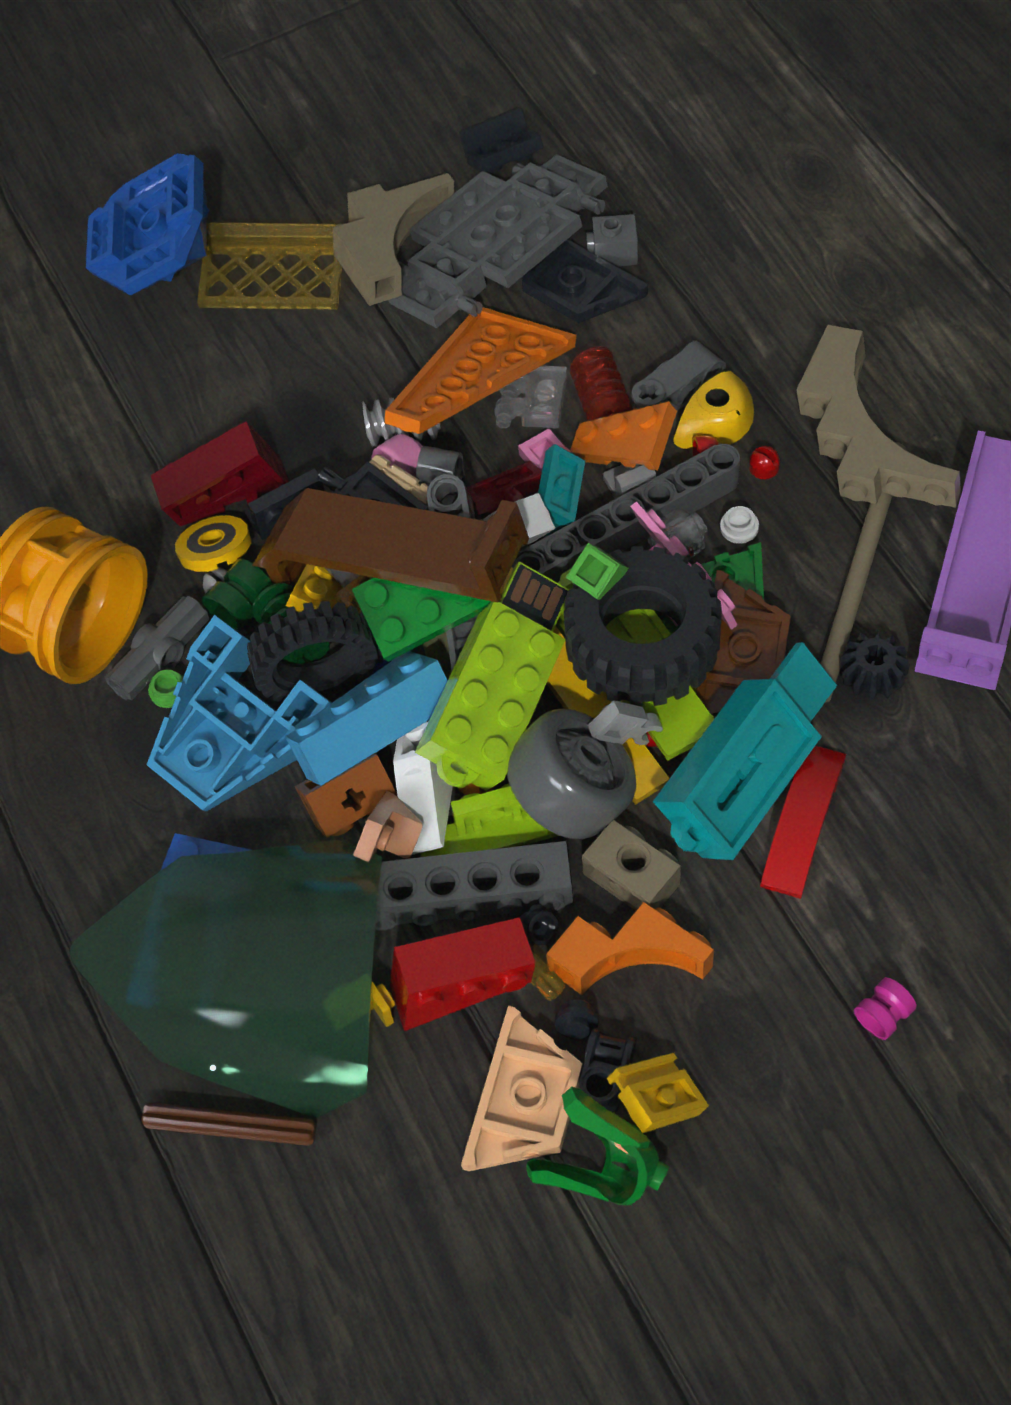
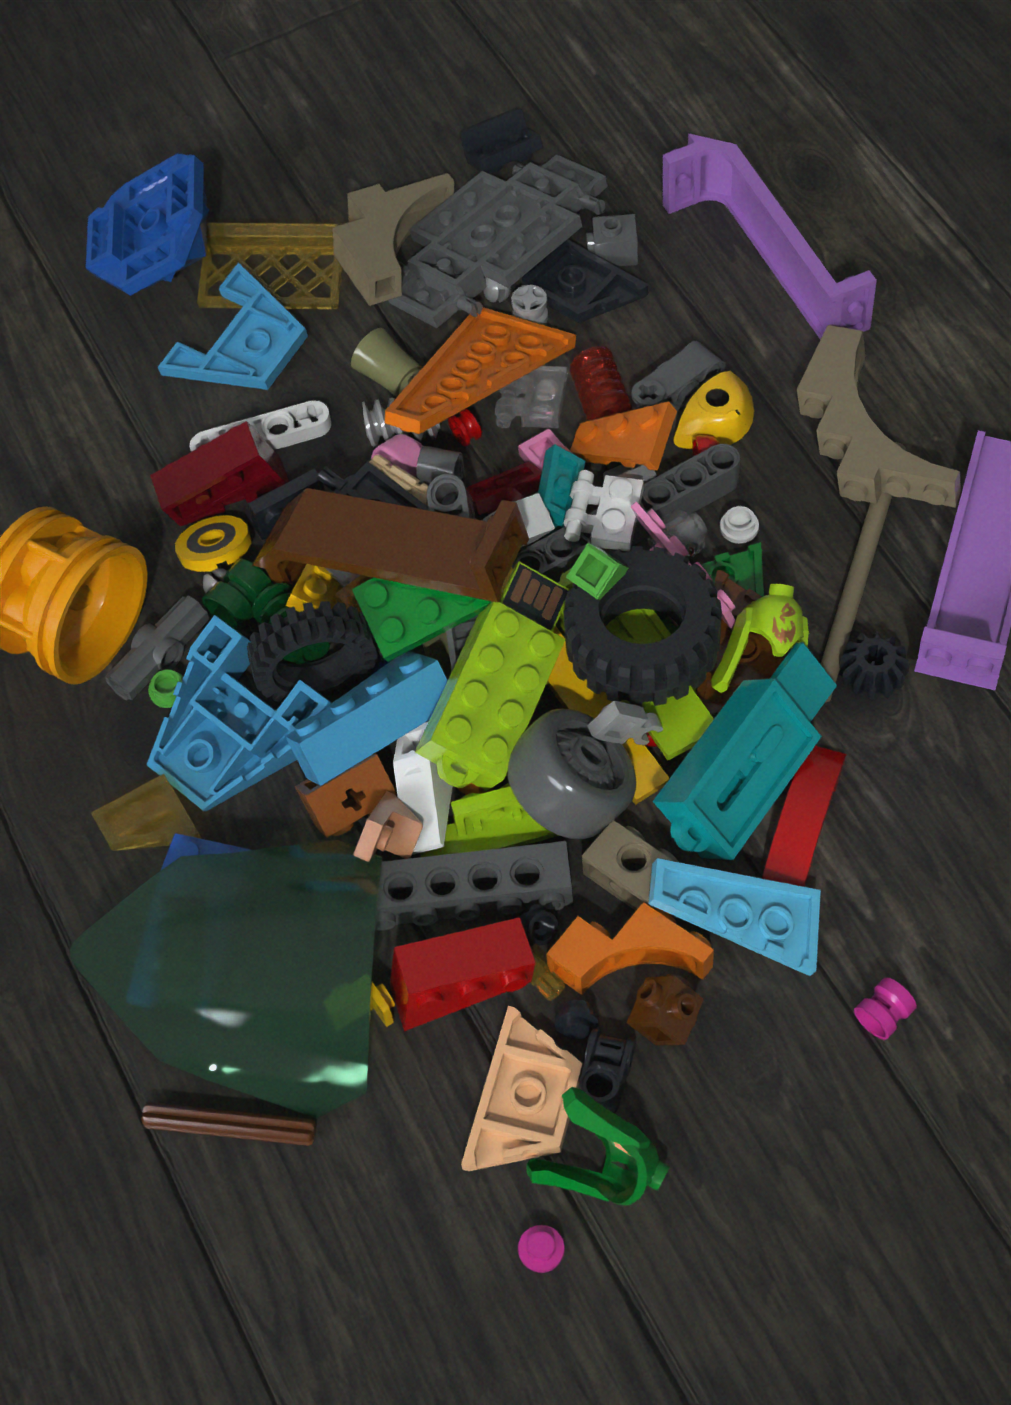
(144, 817): none -> clear yellow wing
(252, 346): none -> dark azure wing
(263, 423): none -> white beam
(384, 361): none -> olive plant
(465, 427): none -> red bush
(496, 291): none -> light grey hinge
(528, 298): none -> light grey wheel
(541, 1248): none -> dark pink plate
(615, 520): none -> white plate
(657, 1092): yellow plate -> none
(665, 1010): none -> reddish brown brick
(723, 174): none -> medium lavender panel
(748, 910): none -> medium azure wing
(761, 464): red hinge -> none
(774, 617): none -> lime piece

